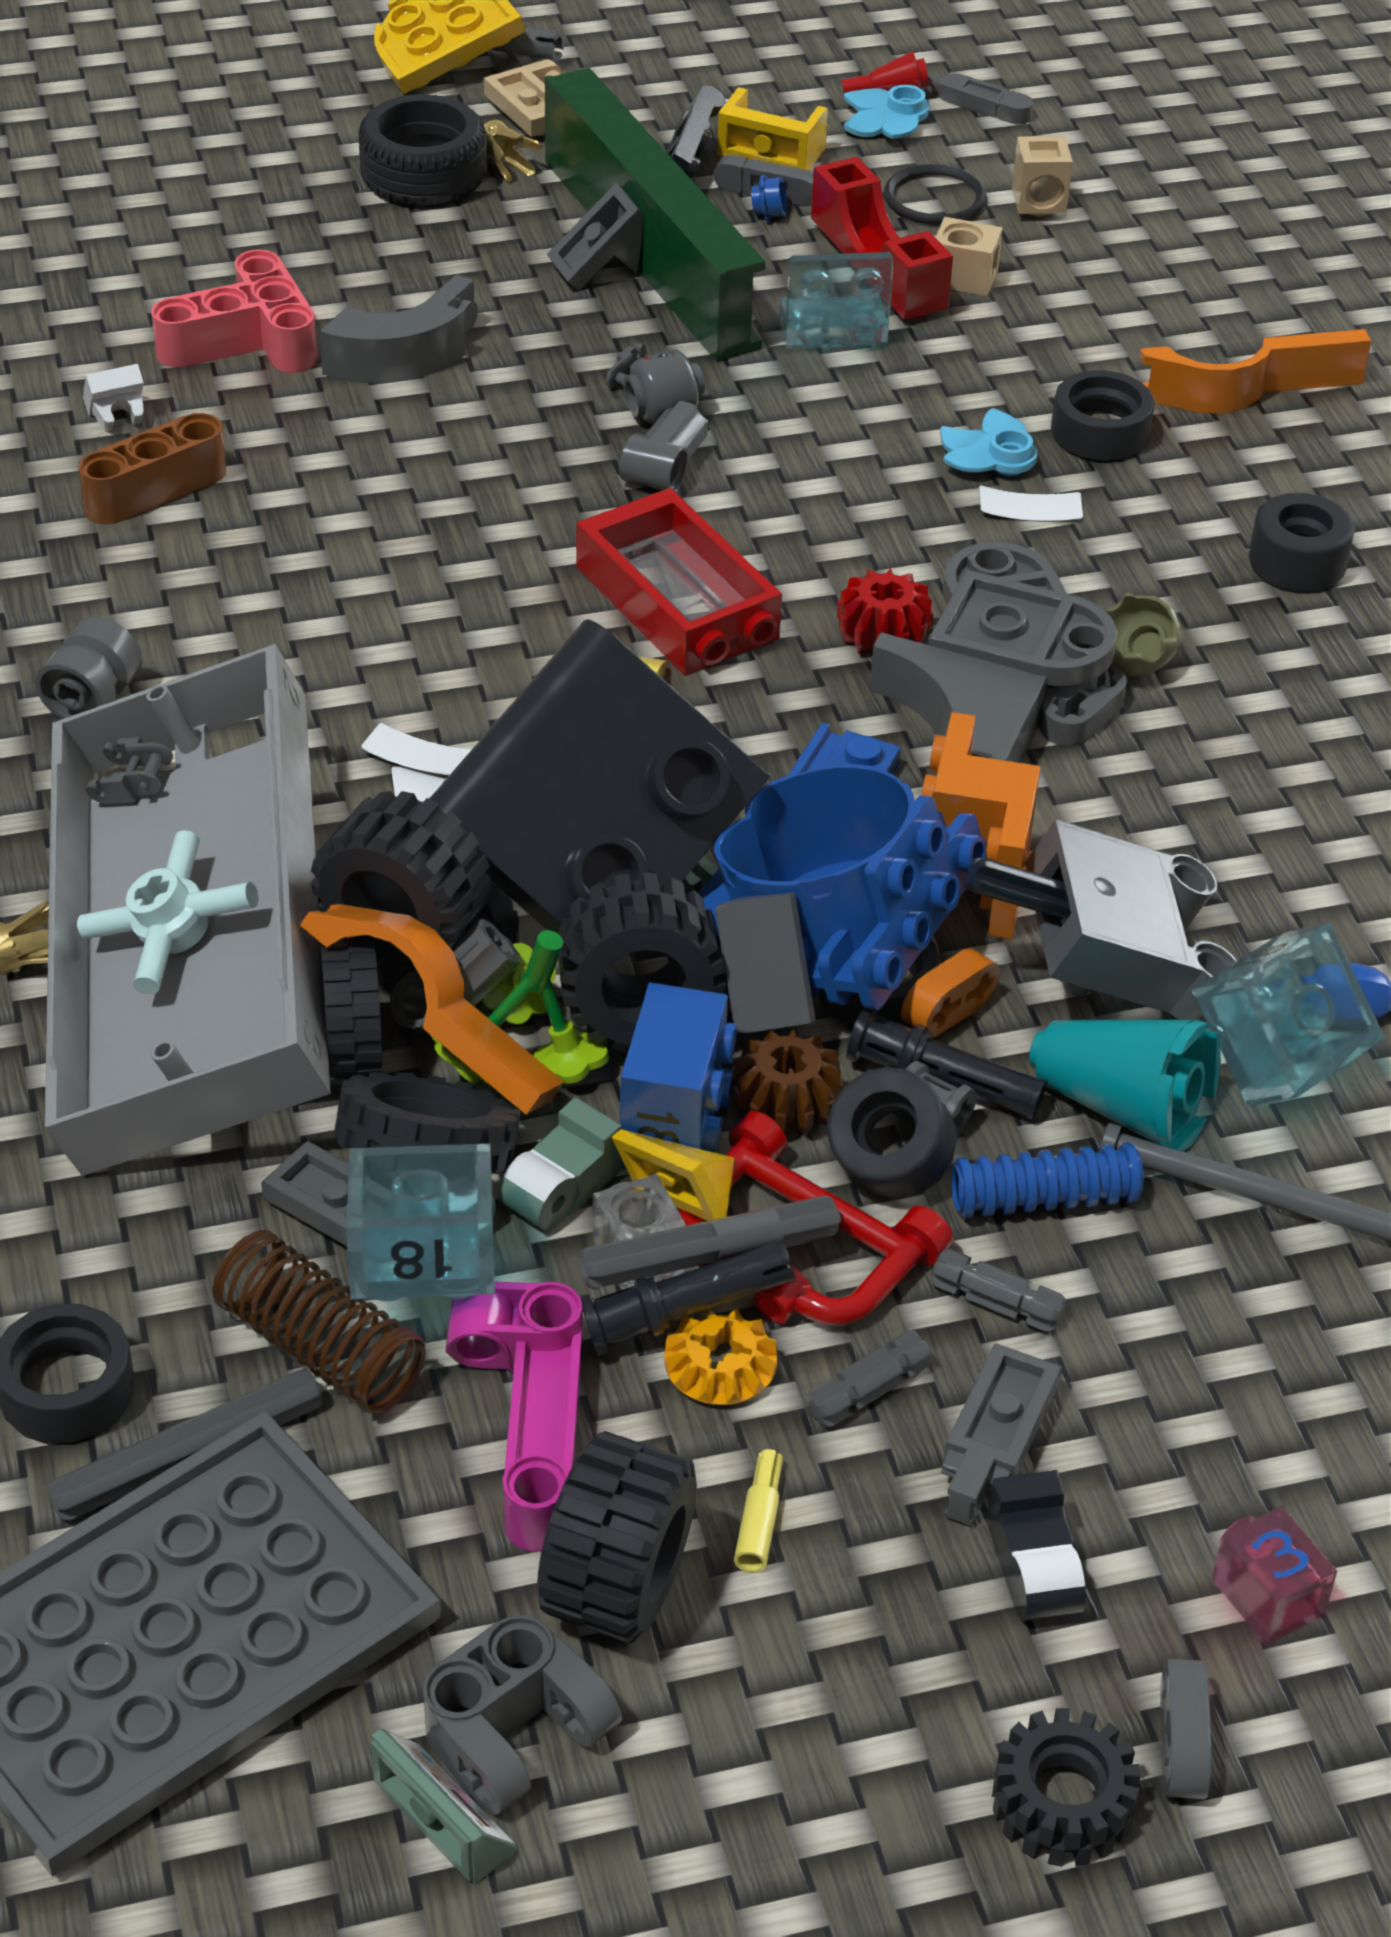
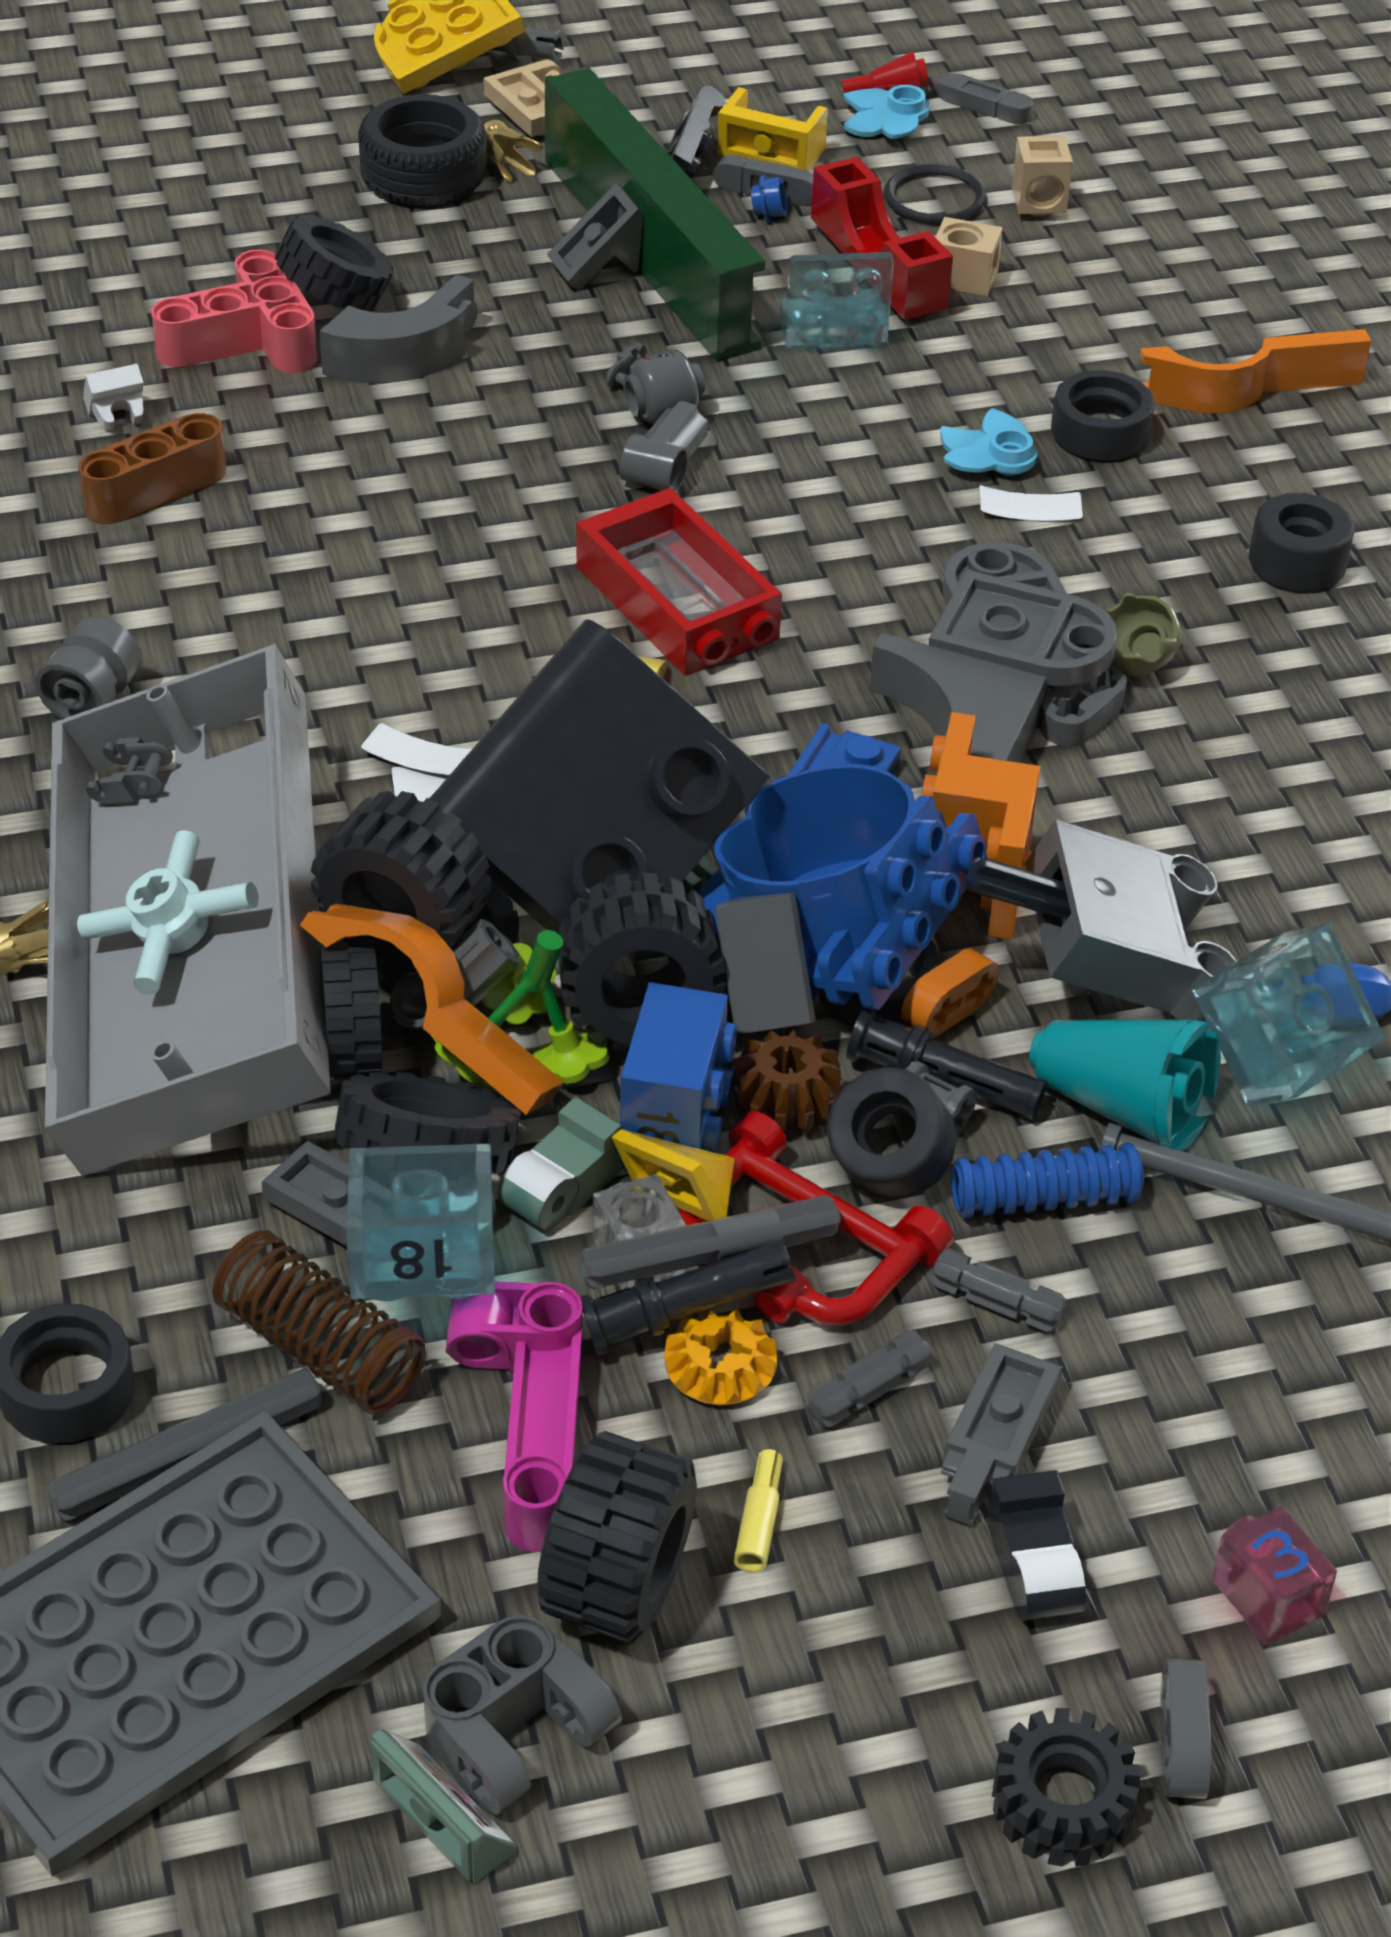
(333, 263): none -> black tyre
(886, 606): red gear -> none

